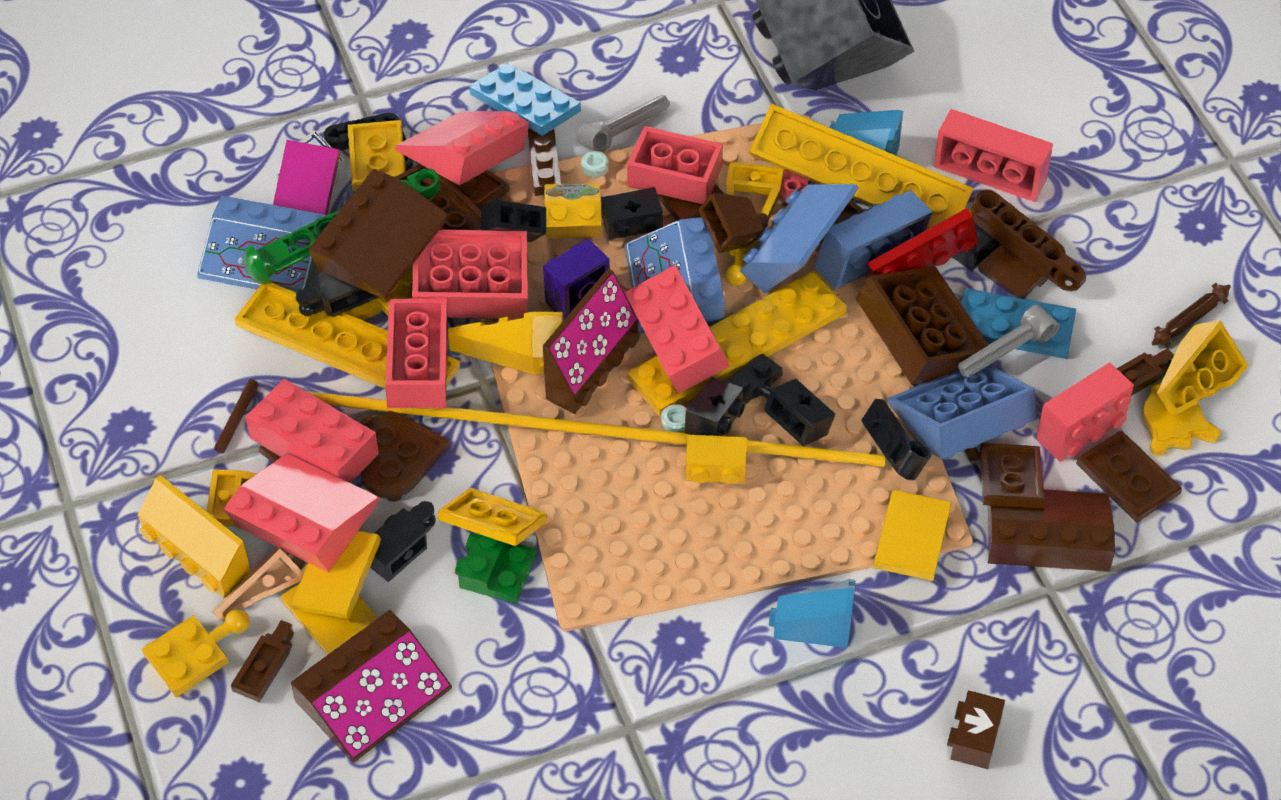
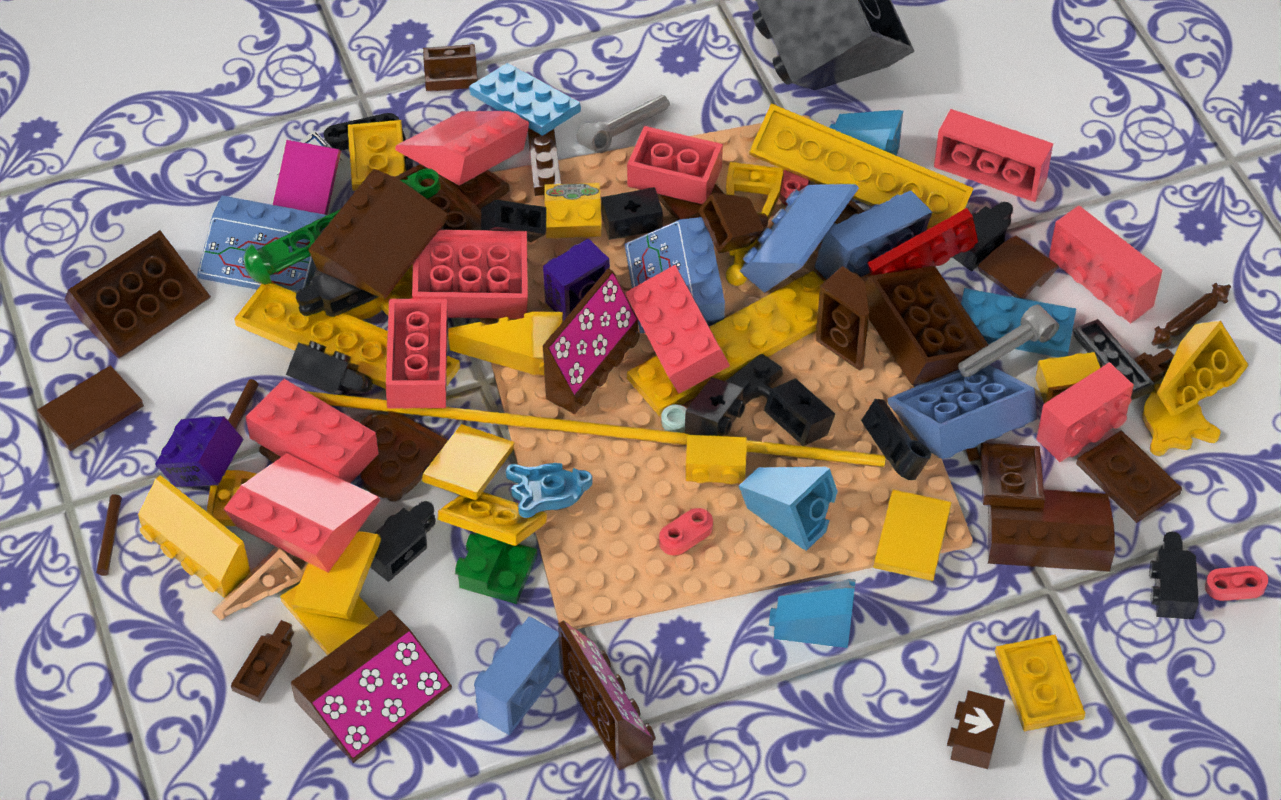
(90, 408): none -> reddish brown tile
(109, 535): none -> reddish brown bar
(136, 295): none -> reddish brown slope
(190, 652): yellow plate -> none
(199, 451): none -> dark purple brick
(327, 371): none -> black hinge
(450, 67): none -> reddish brown slope
(468, 462): none -> yellow tile
(517, 675): none -> medium blue brick
(546, 487): none -> dark azure tile
(594, 164): light aqua tile -> none
(604, 698): none -> reddish brown slope
(688, 531): none -> coral plate
(791, 500): none -> dark azure slope
(843, 316): none -> reddish brown slope
(1026, 240): reddish brown piece -> none
(1039, 683): none -> yellow tile
(1061, 373): none -> yellow brick
(1098, 339): none -> black tile
(1105, 264): none -> coral brick
(1175, 580): none -> black hinge
(1235, 582): none -> coral plate

